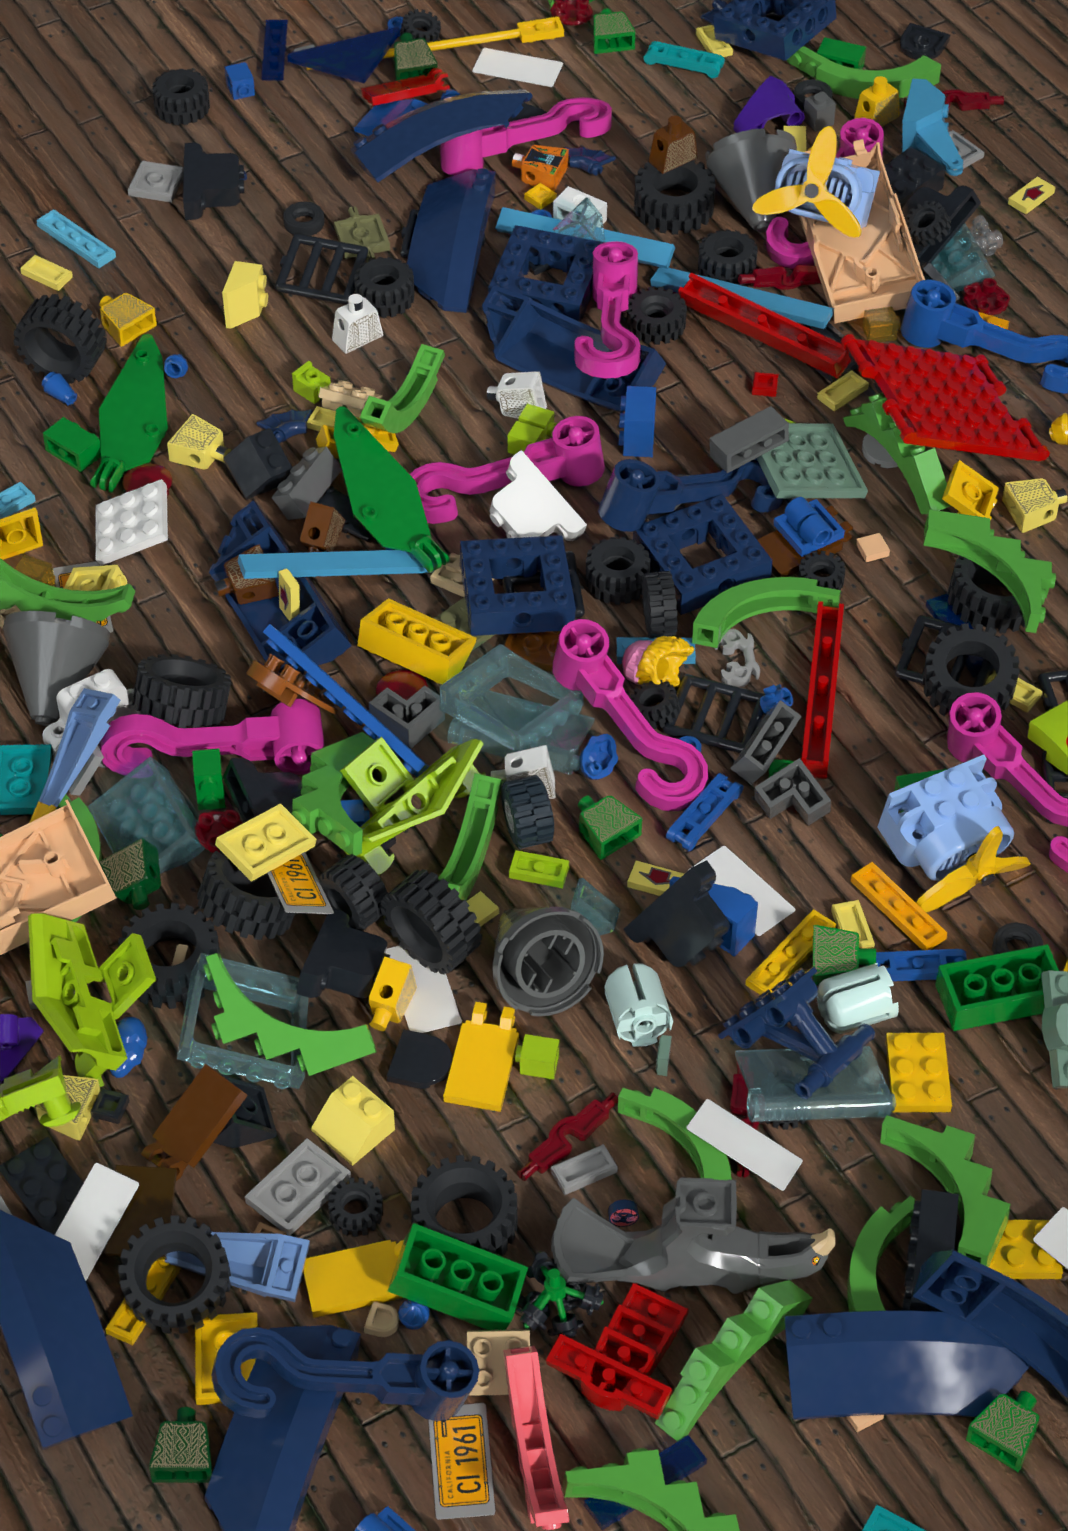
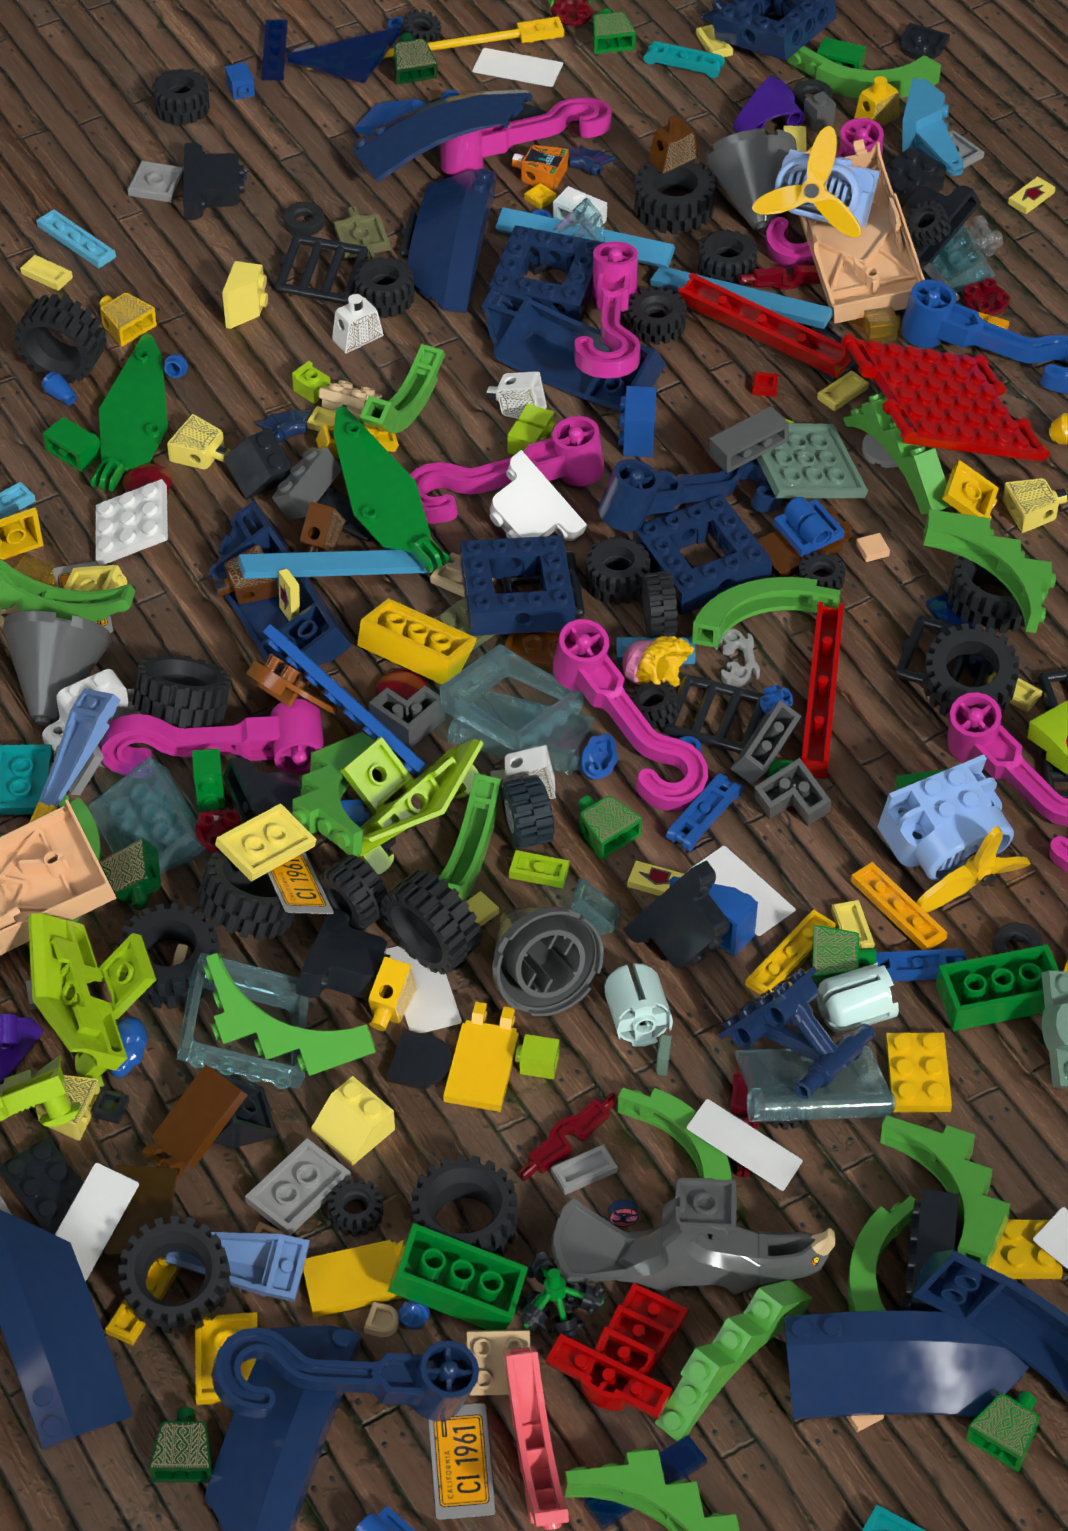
(405, 88): red tile -> none
(970, 100): dark red piece -> none

